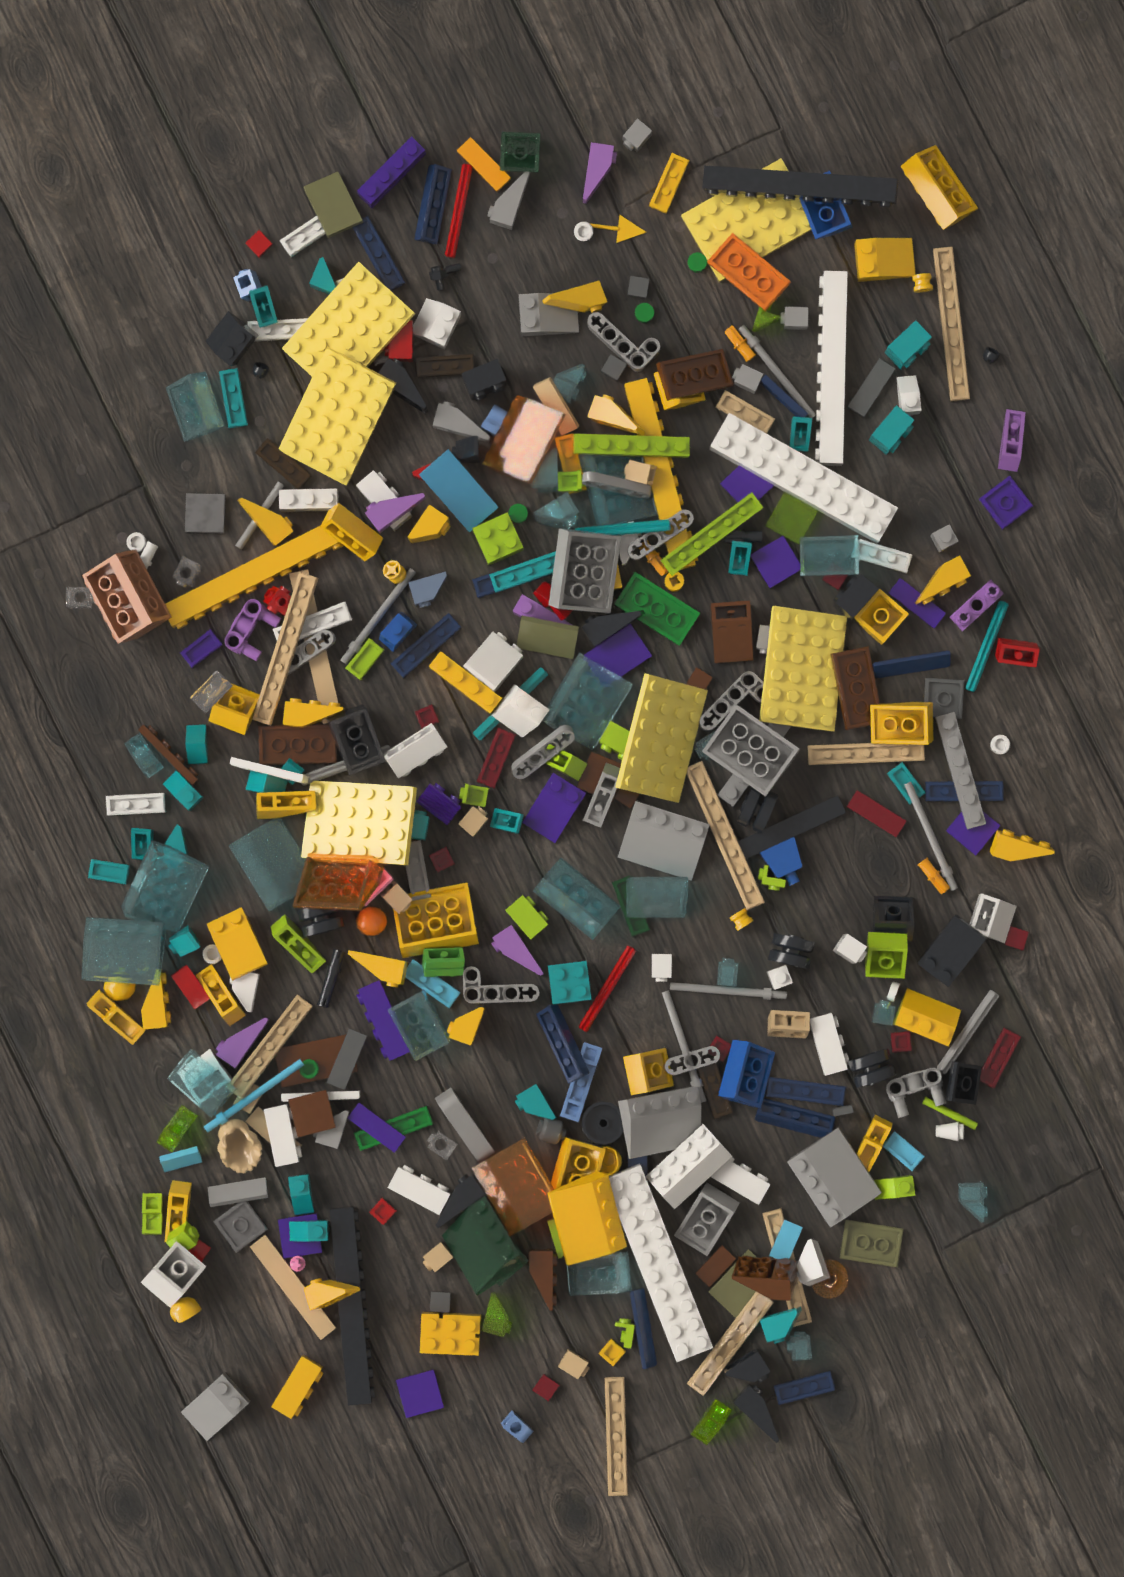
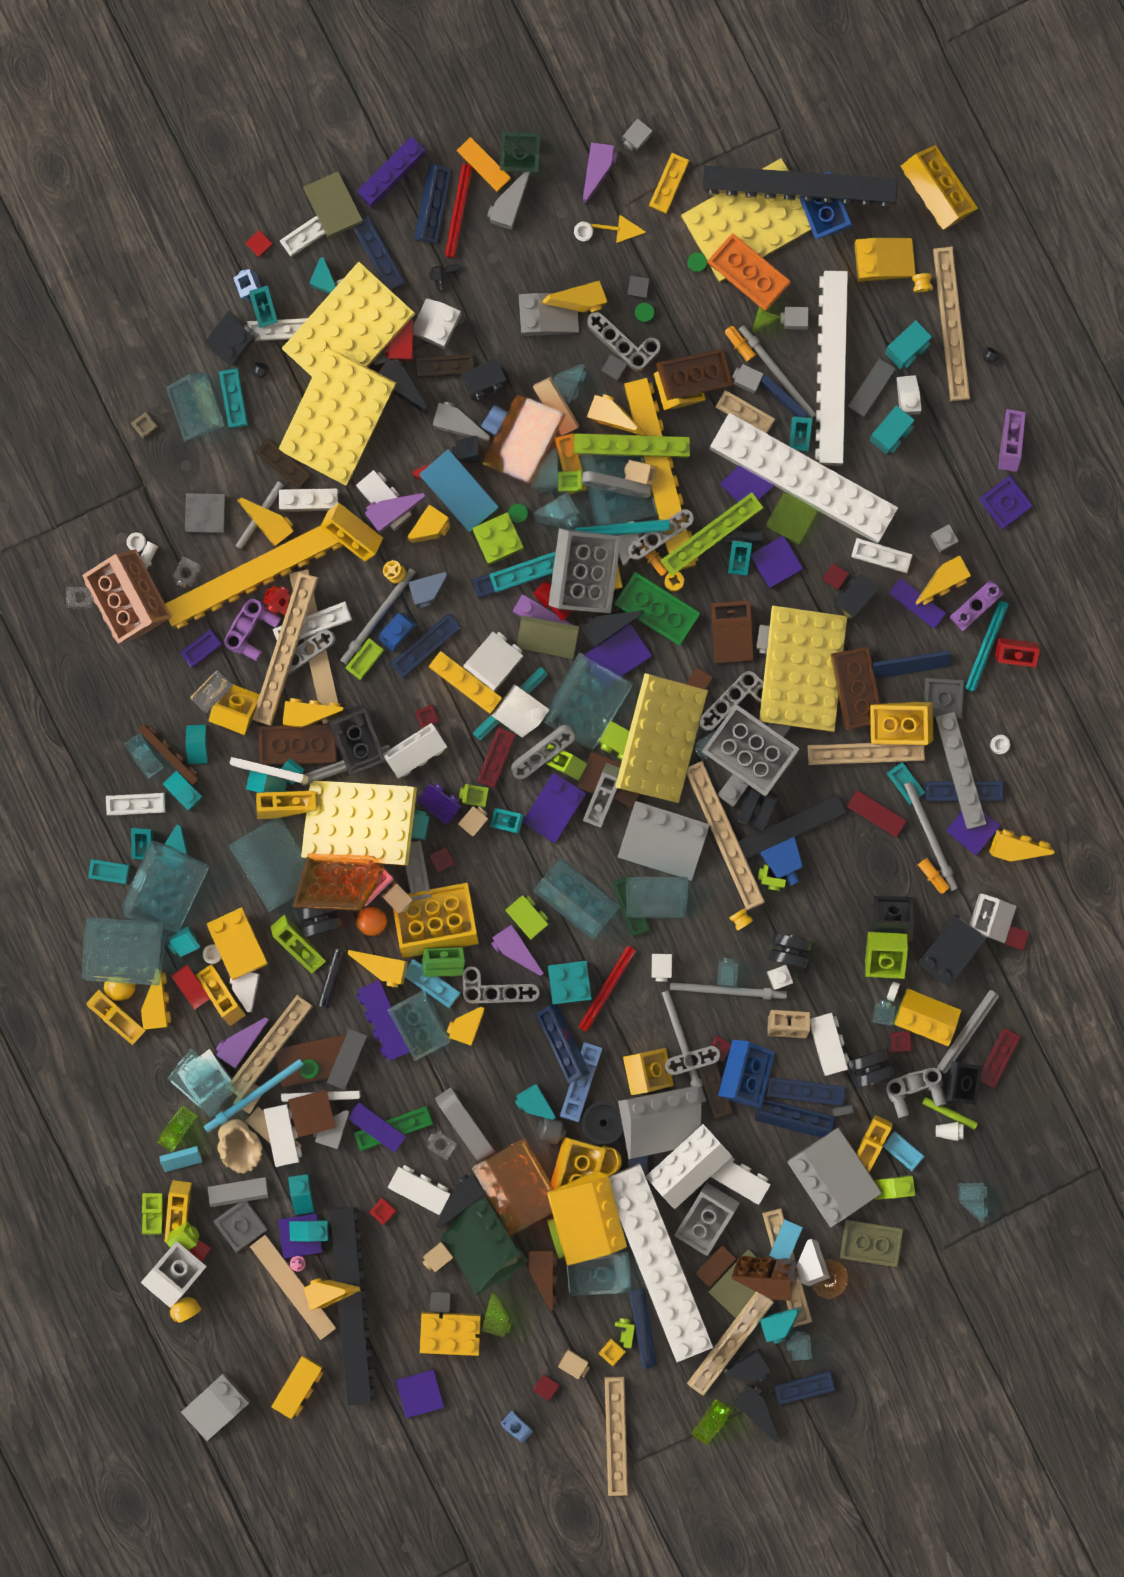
(144, 425): none -> dark tan tile
(829, 555): clear light blue slope -> none
(850, 949): white brick -> none
(881, 616): yellow slope -> none

